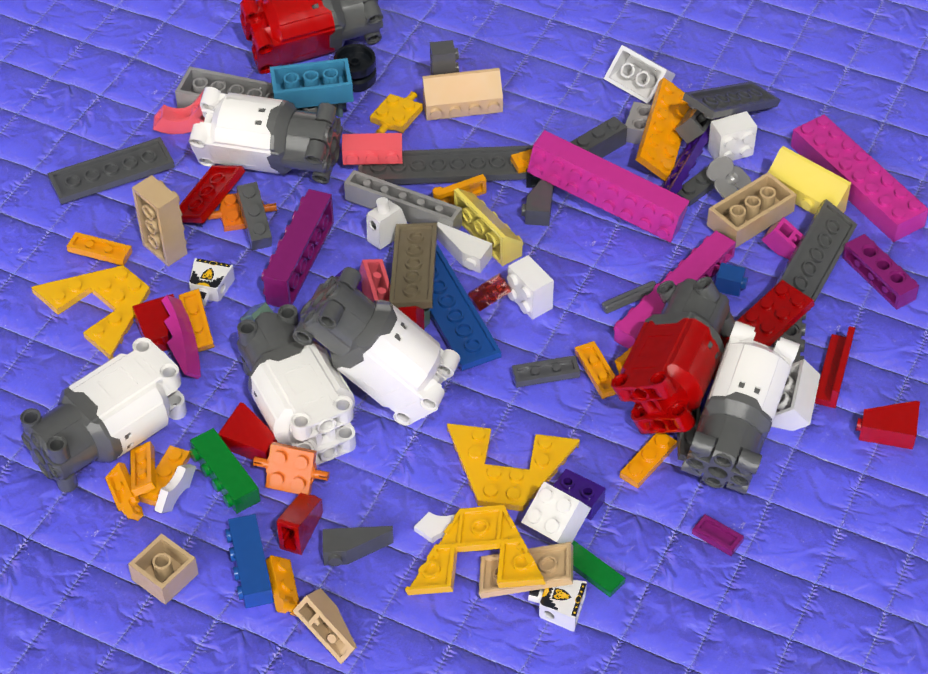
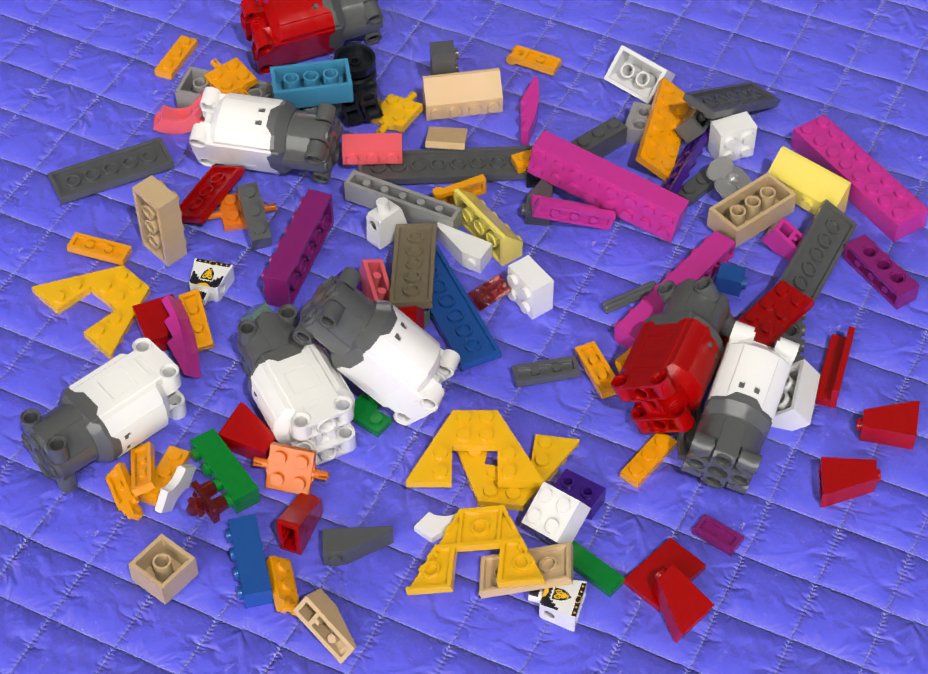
(176, 57): none -> light orange plate
(202, 503): none -> clear red hips
(230, 77): none -> light orange plate
(366, 99): none -> black hips
(368, 417): none -> green plate
(446, 138): none -> tan tile
(474, 432): none -> yellow wing
(529, 111): none -> dark pink slope
(534, 60): none -> light orange plate
(571, 212): none -> dark pink fence
(666, 555): none -> red tile
(679, 601): none -> red slope
(846, 479): none -> red slope

